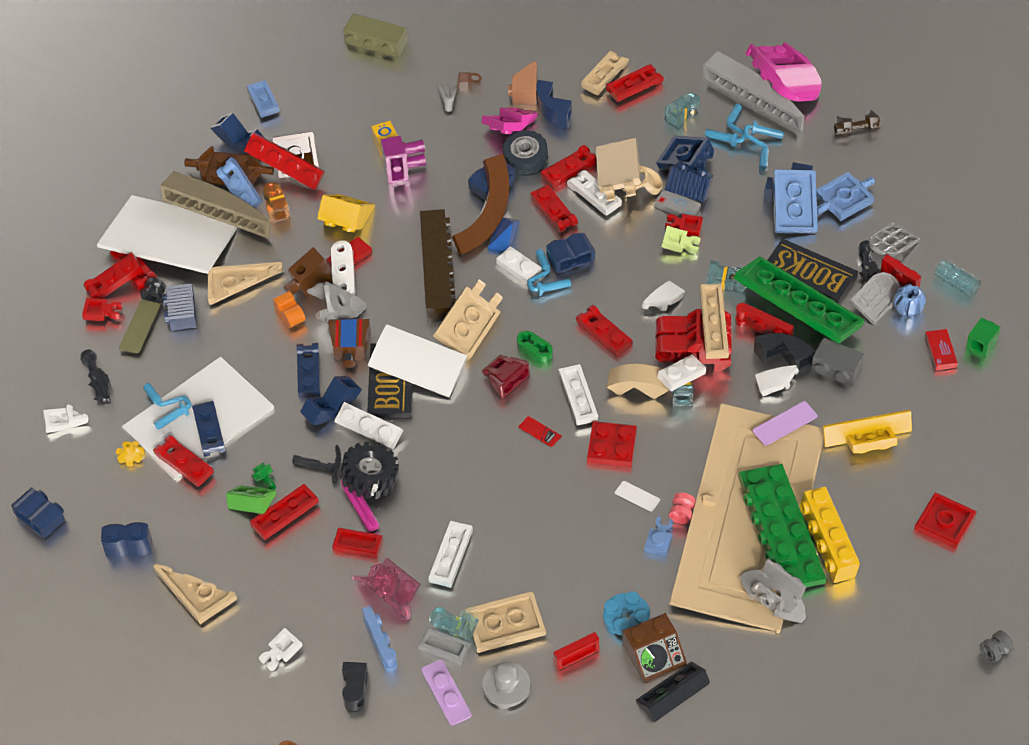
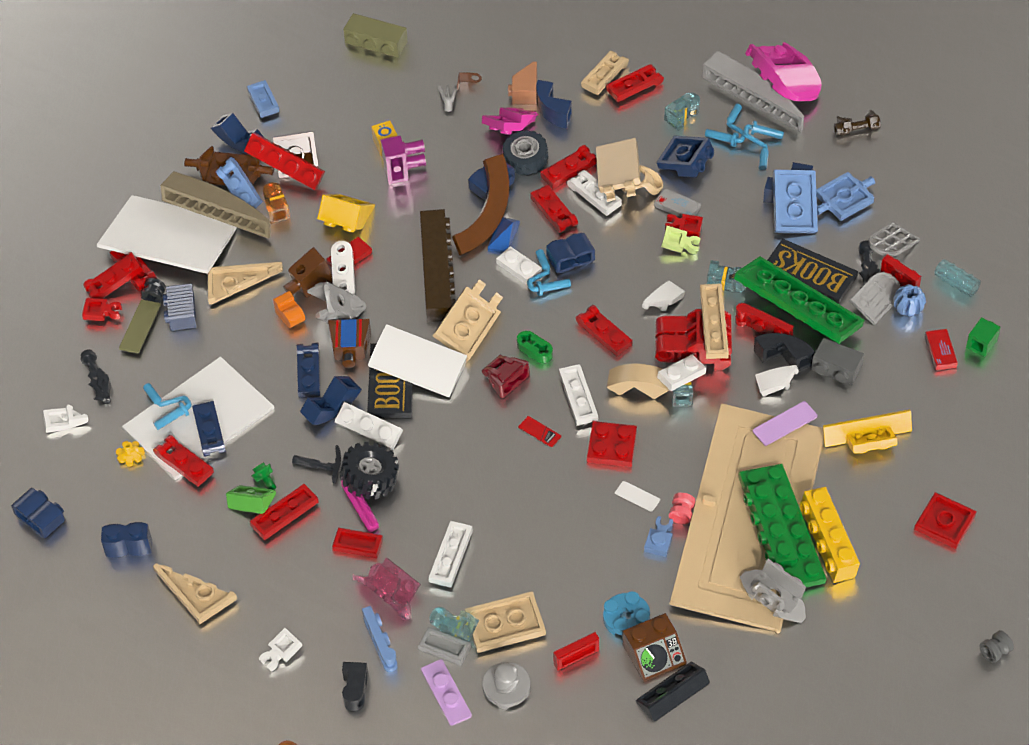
(689, 182): dark blue brick -> none

